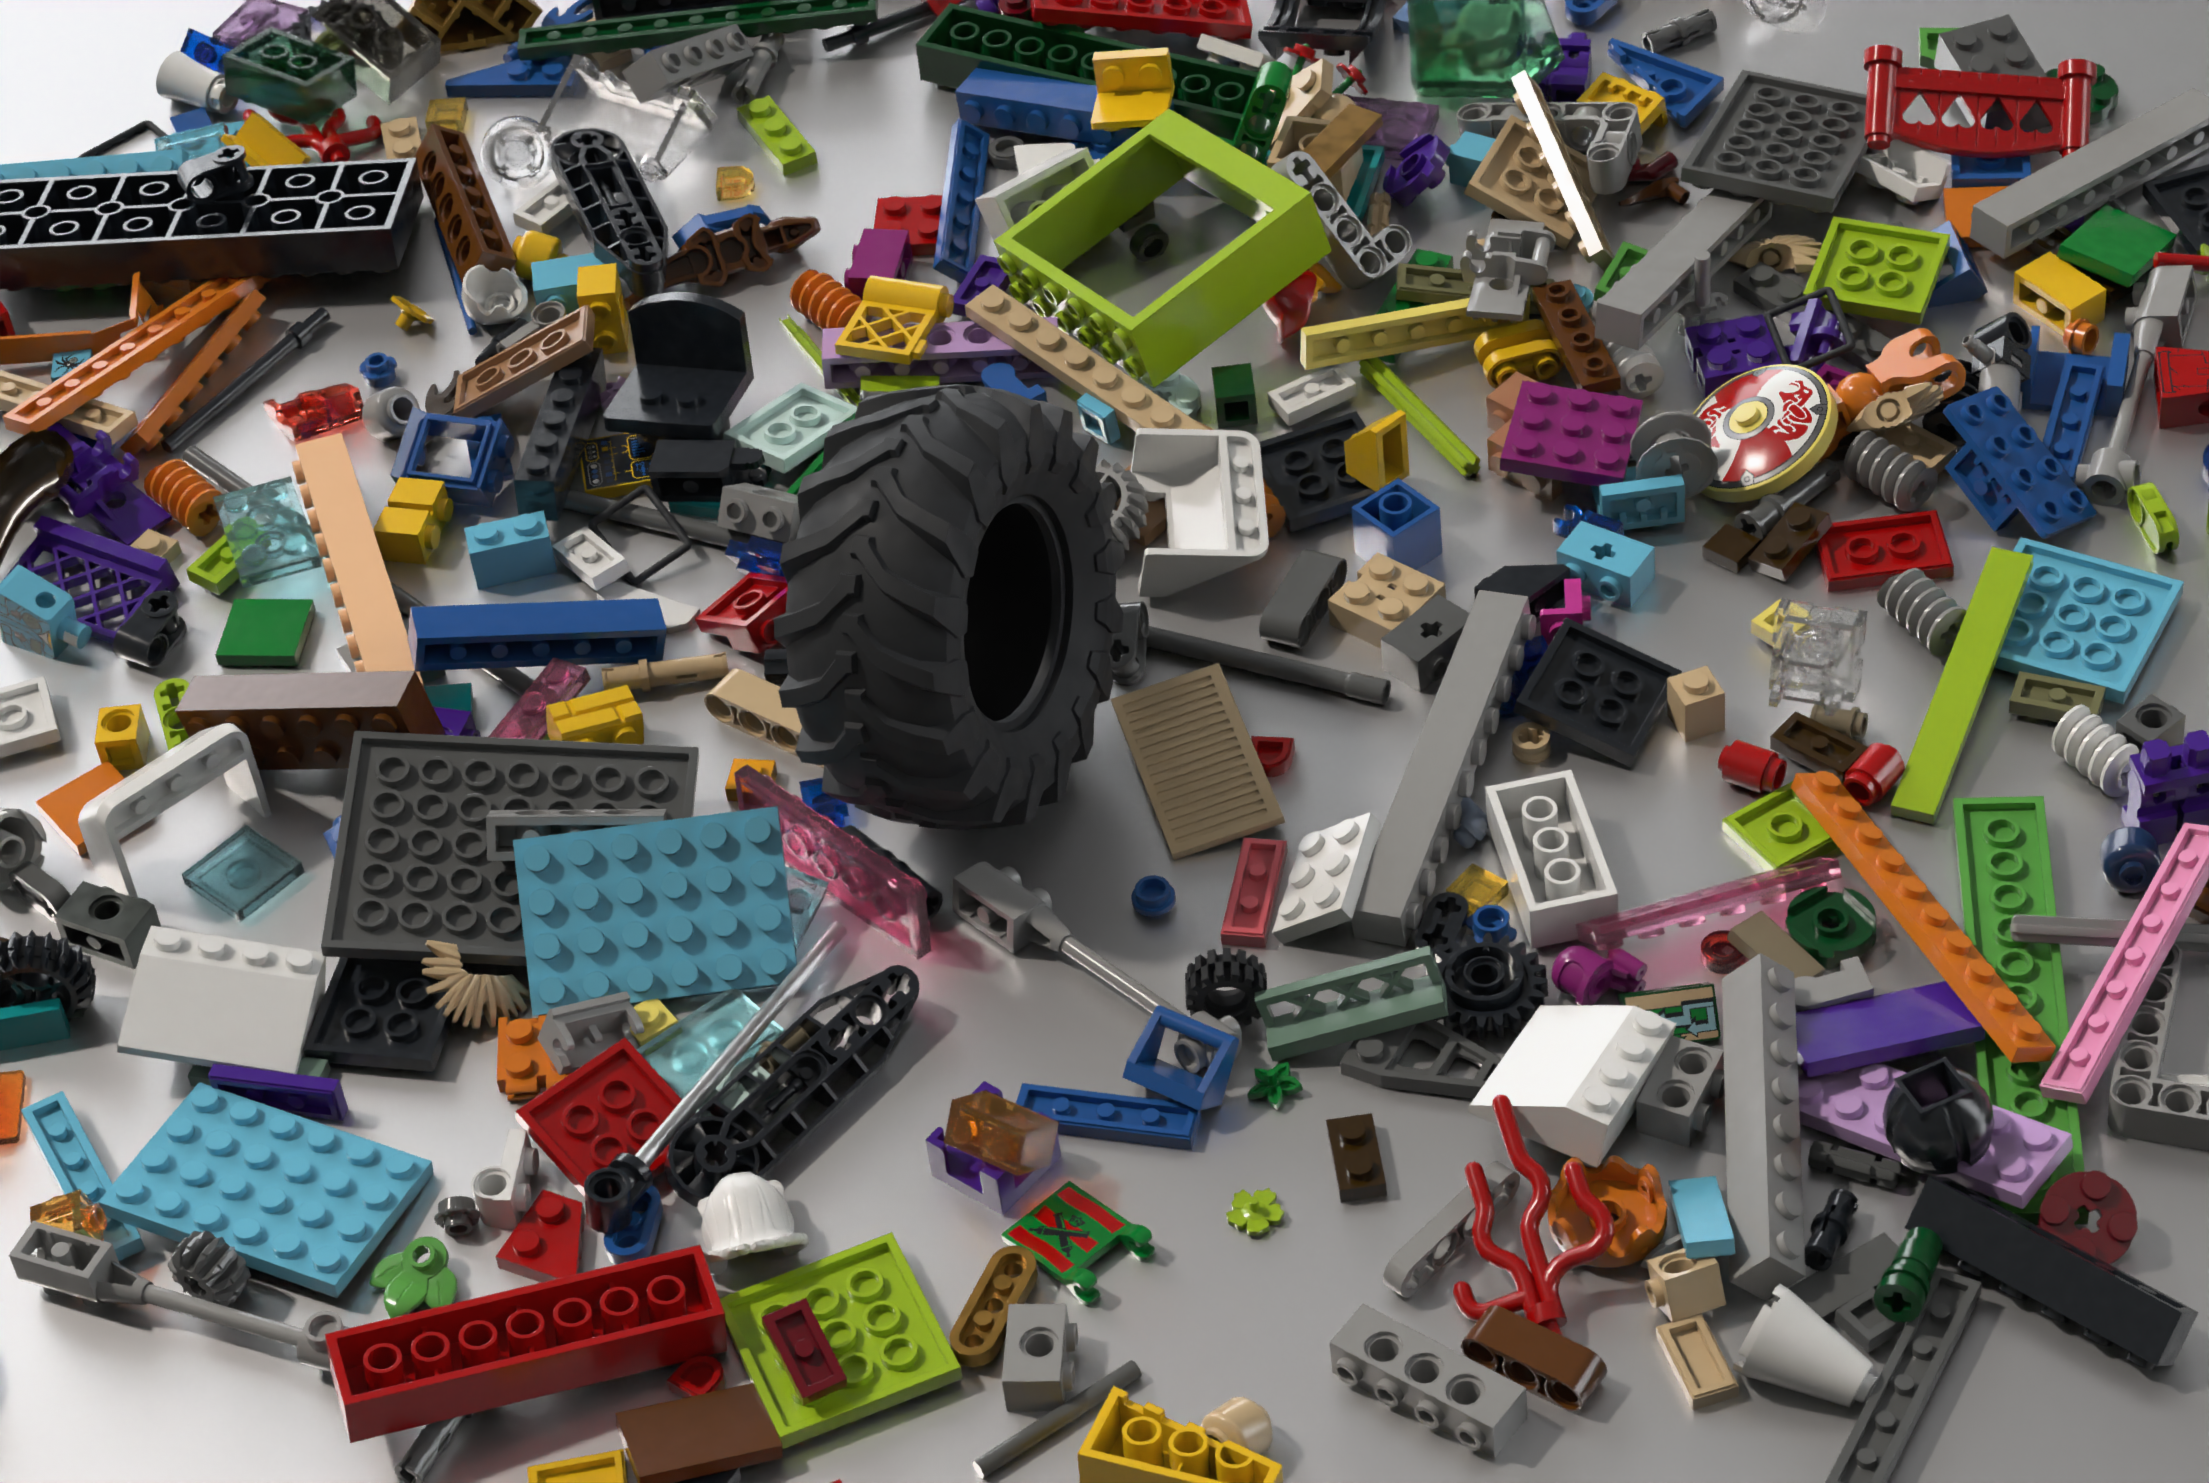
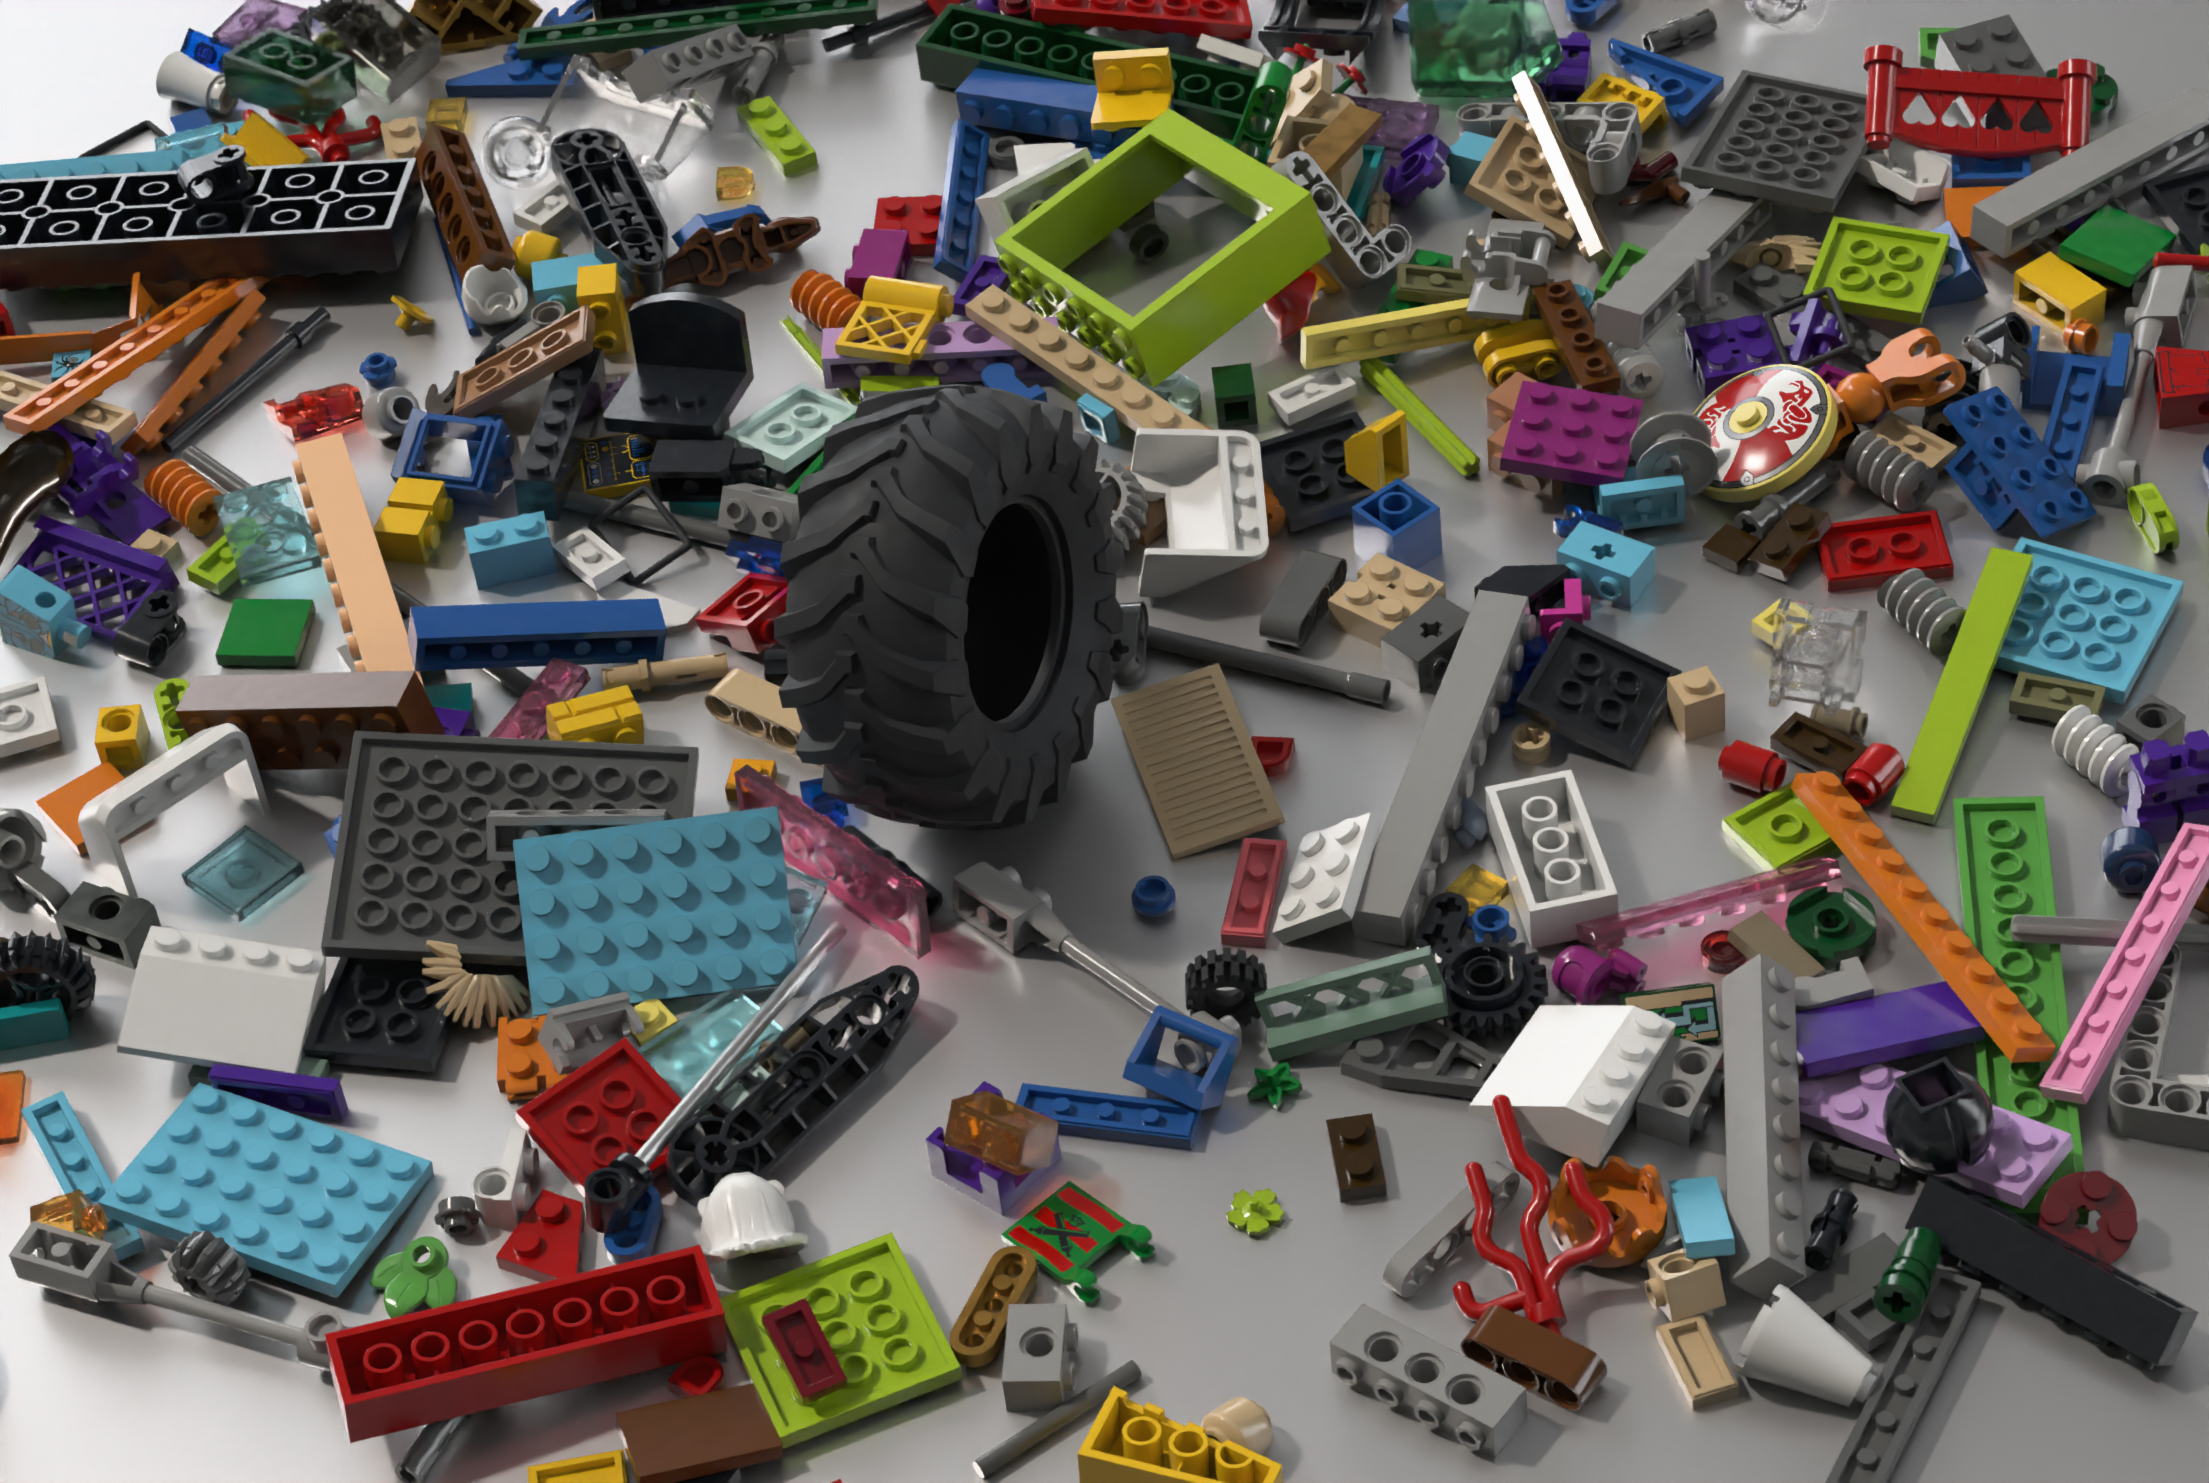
(1898, 408): tan hair -> none

